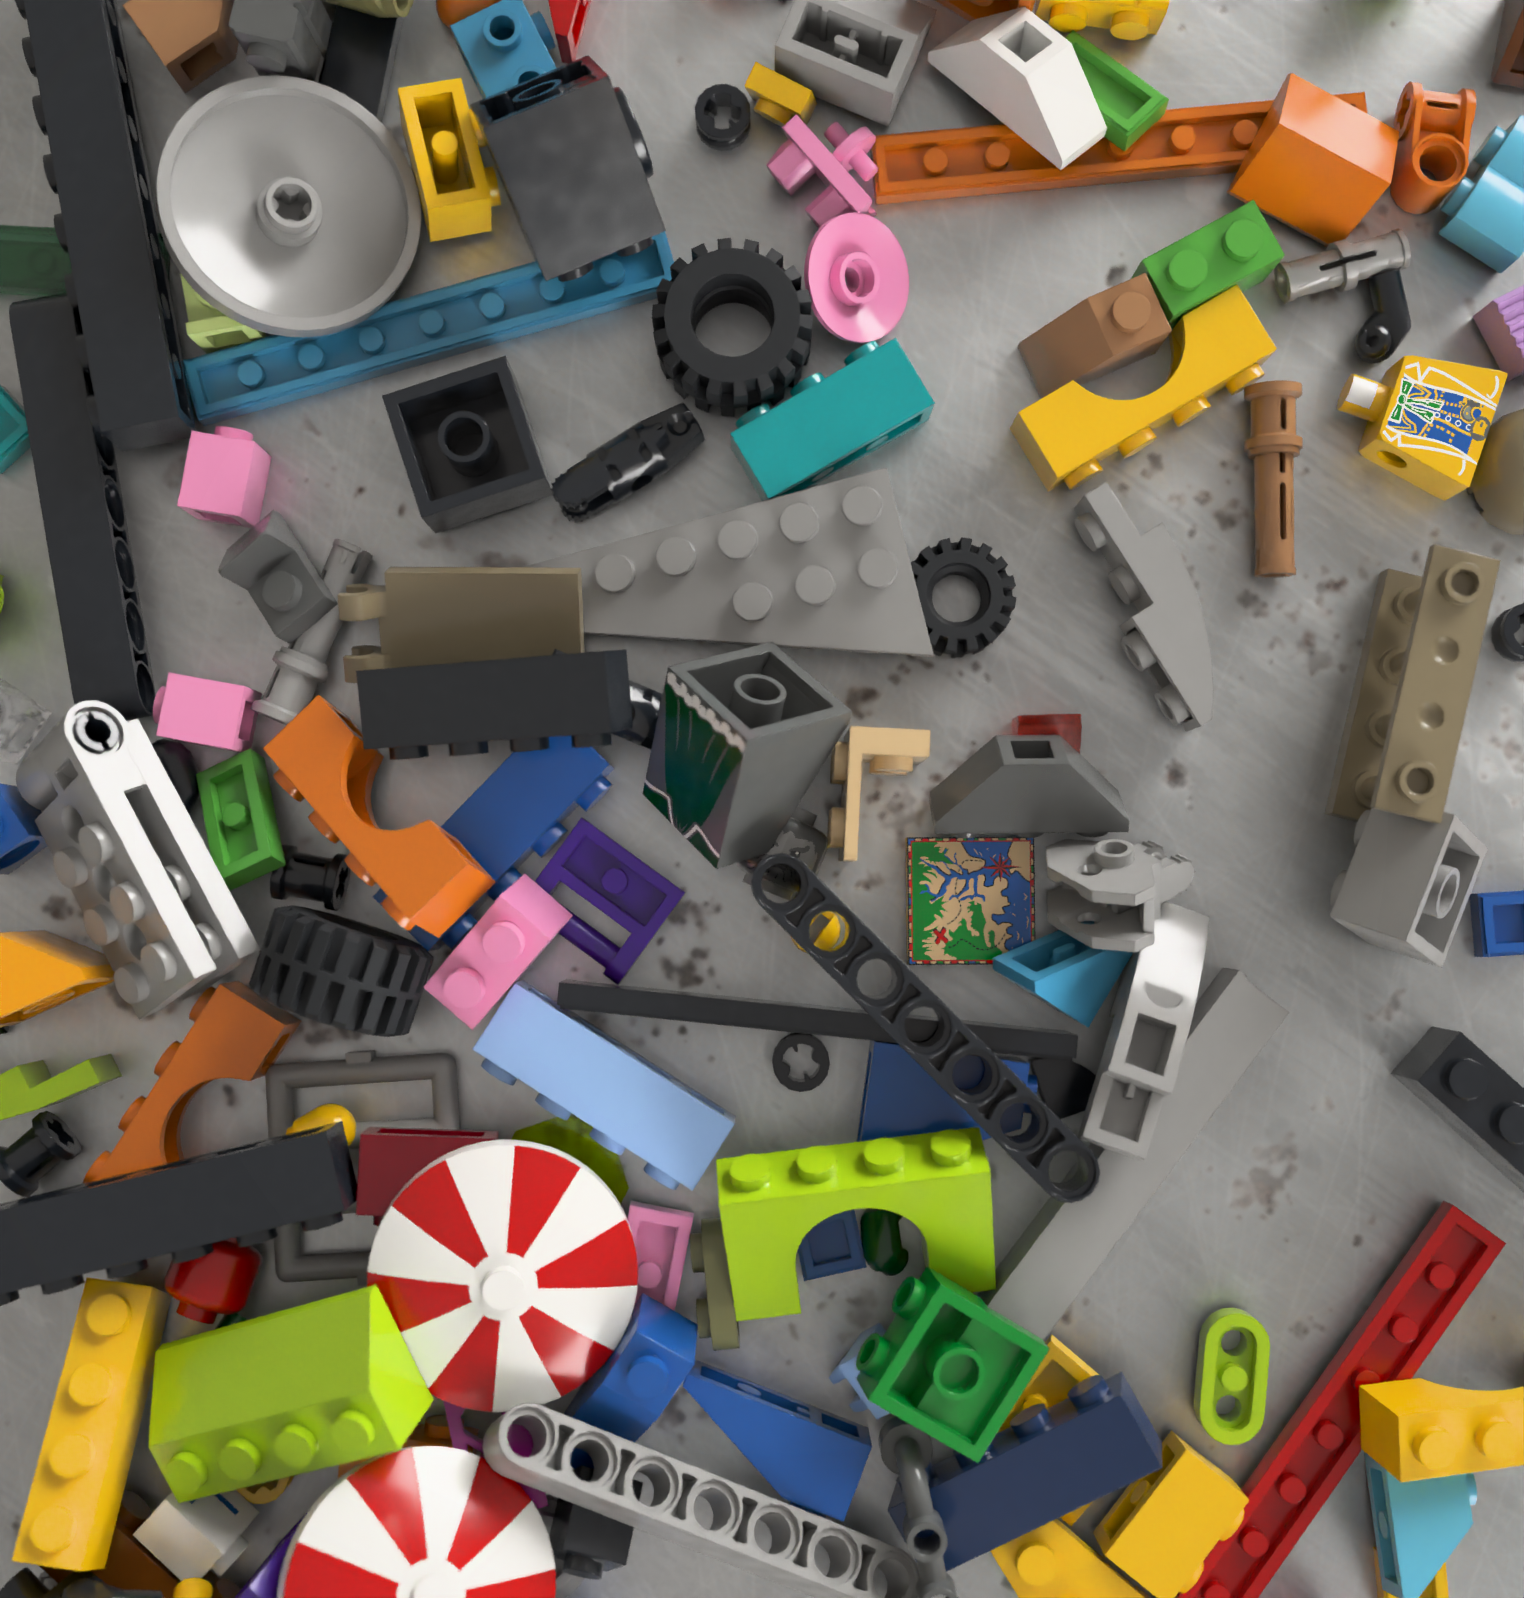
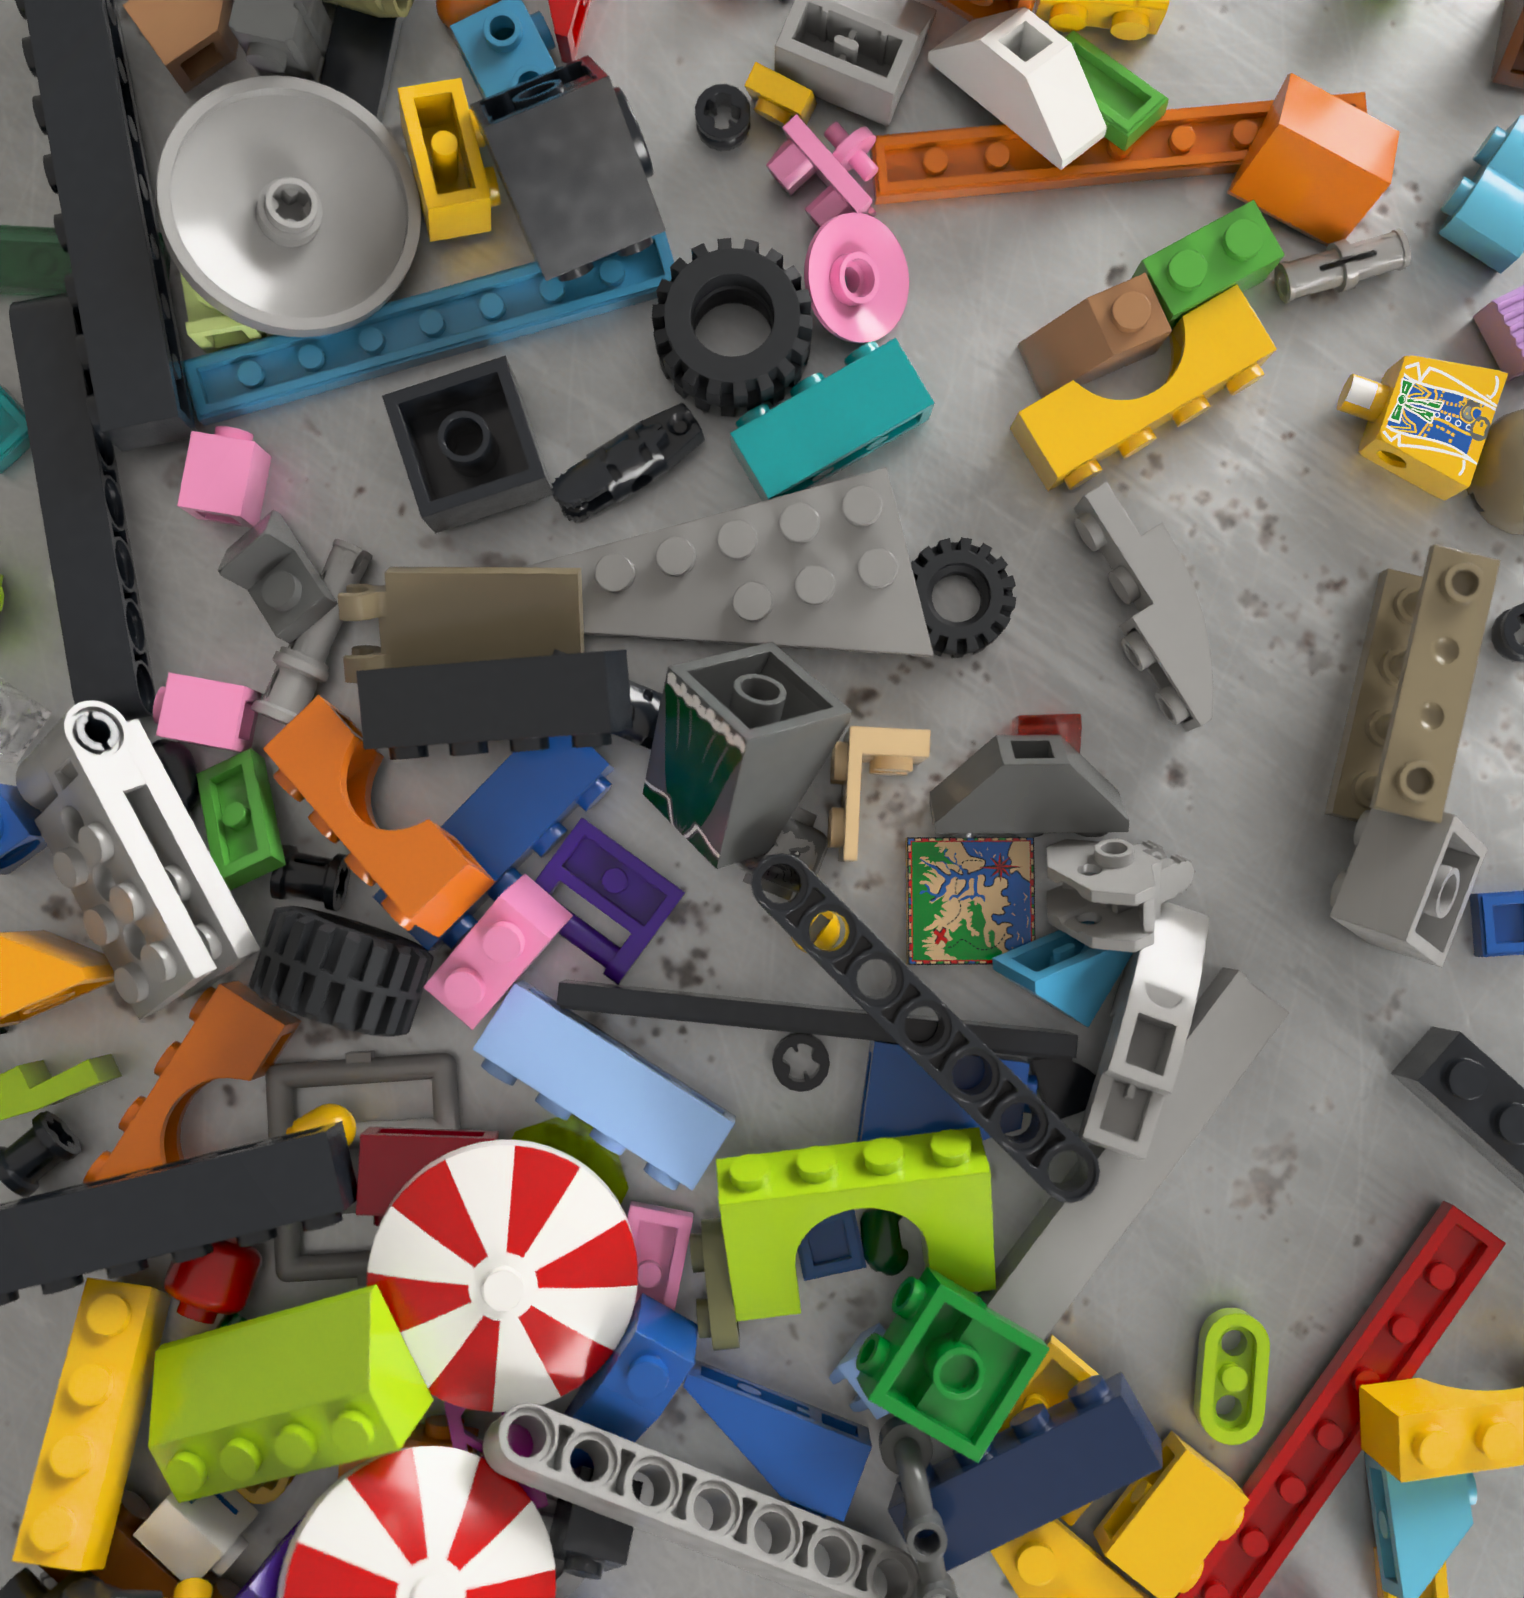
(1273, 449): medium nougat pin -> none
(1388, 322): black arm -> none
(1432, 137): orange piece -> none

